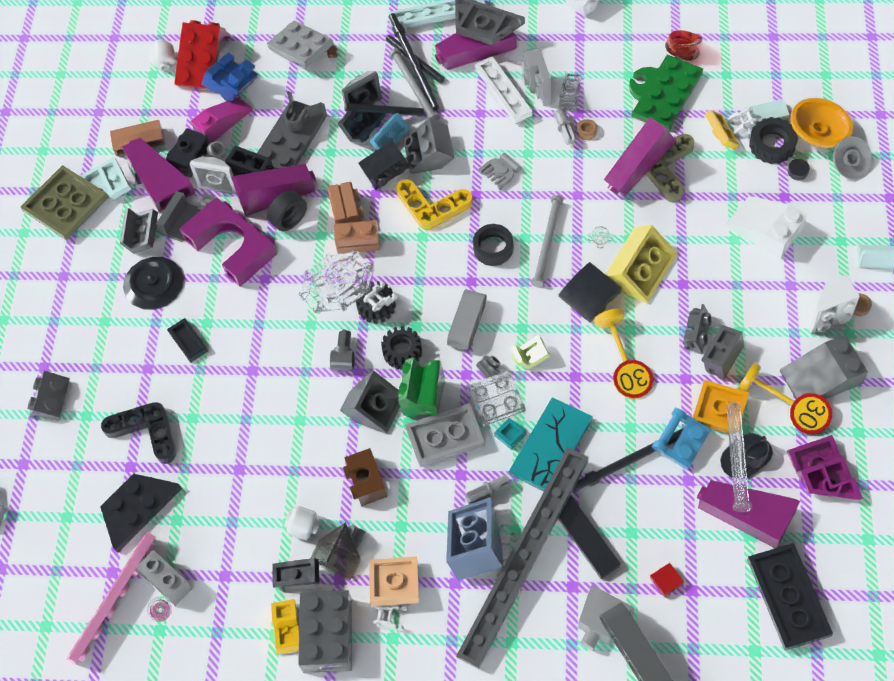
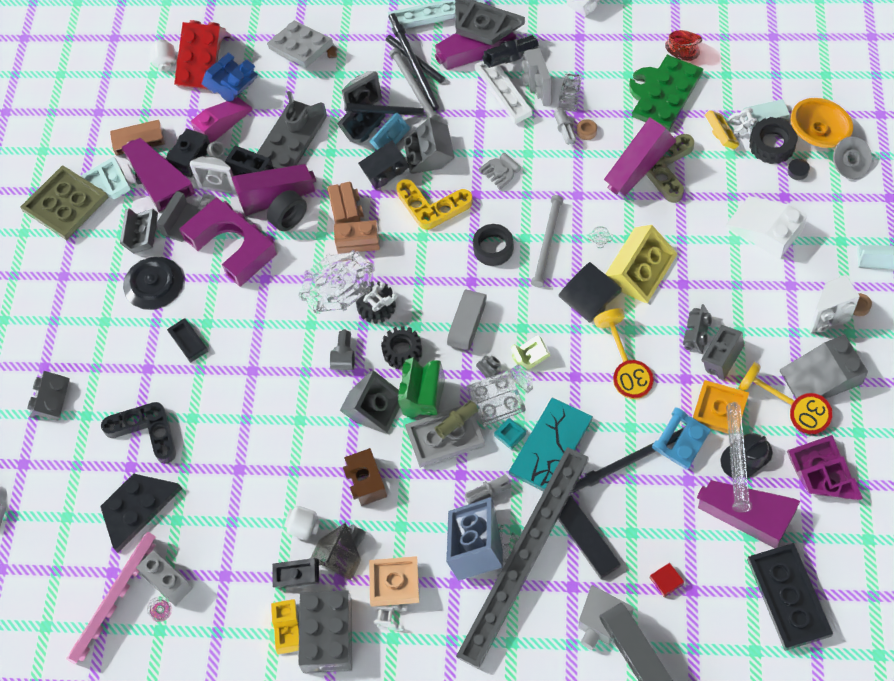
(456, 419): none -> olive pin
(509, 51): none -> black piece
(522, 378): none -> clear tile

